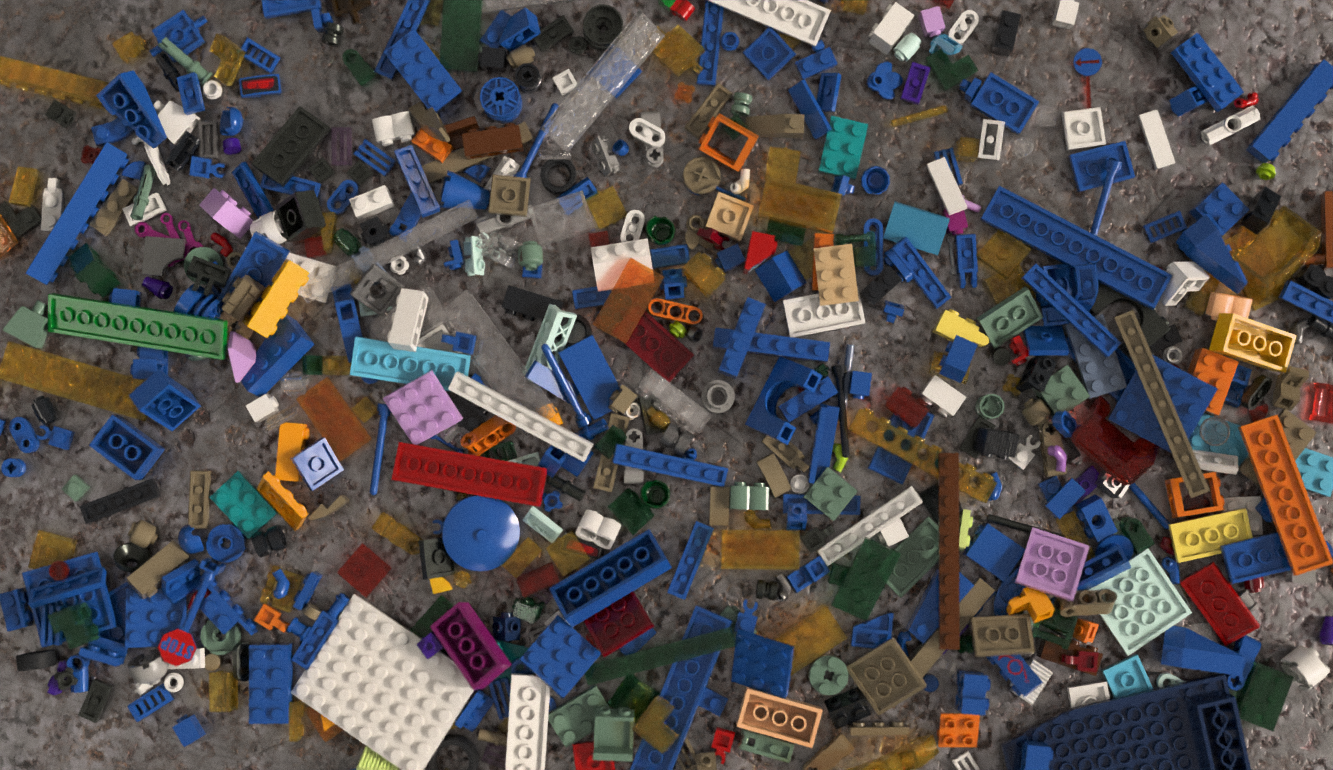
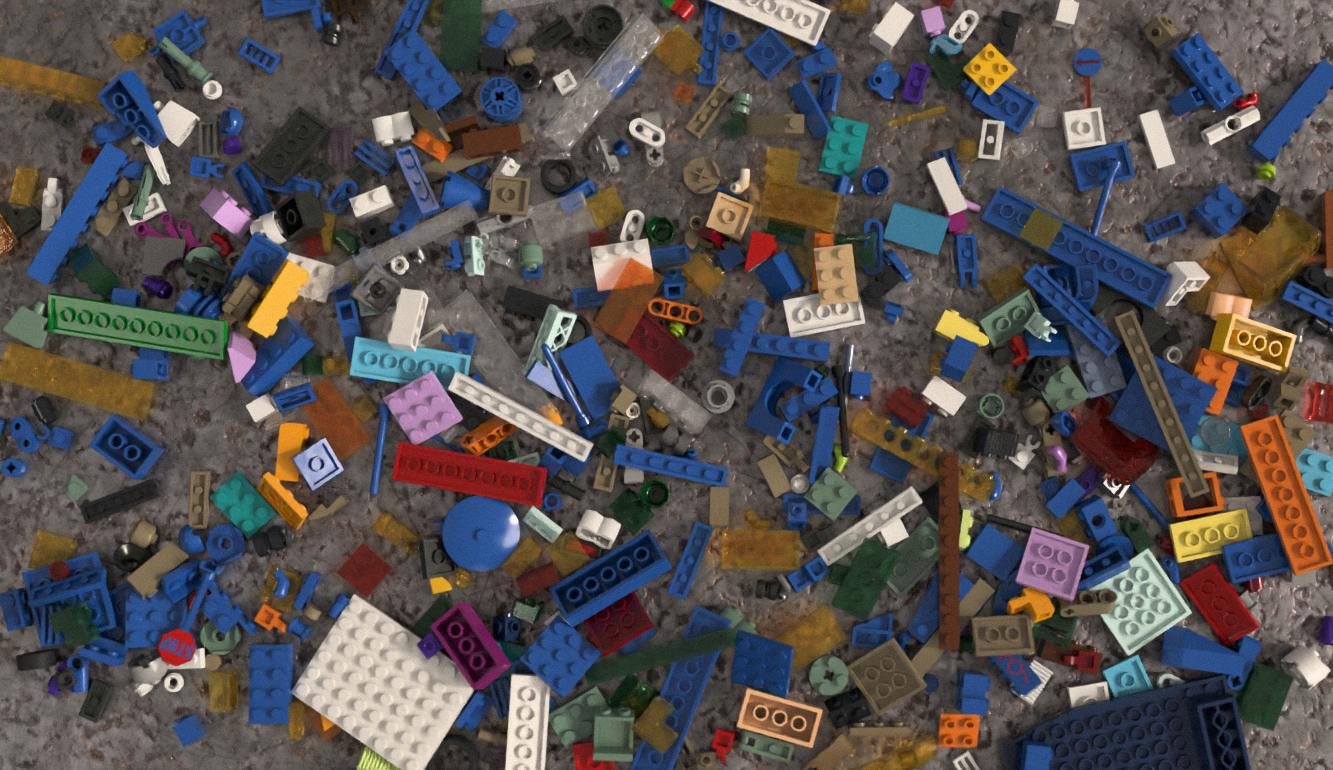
(136, 712): blue slope -> none
(164, 400): blue brick -> none
(181, 151): black hinge -> none
(190, 93): blue plate -> none
(230, 56): clear yellow plate -> none
(241, 661): pearl dark grey plate -> none
(259, 85): slope -> none
(293, 395): none -> blue tile
(315, 640): blue plate -> none
(360, 69): clear green piece -> none
(519, 30): blue slope -> none
(535, 146): blue piece -> none
(705, 139): orange window -> none
(713, 701): blue plate -> none
(746, 620): blue plate -> none
(749, 497): sand green brick -> none
(907, 47): light aqua brick -> none
(921, 273): blue tile -> none
(989, 69): none -> yellow bracket
(1003, 253): clear yellow plate -> none
(1039, 326): none -> light aqua plate
(1041, 229): none -> clear yellow piece
(1085, 630): orange bracket -> none
(1206, 247): blue wedge -> none

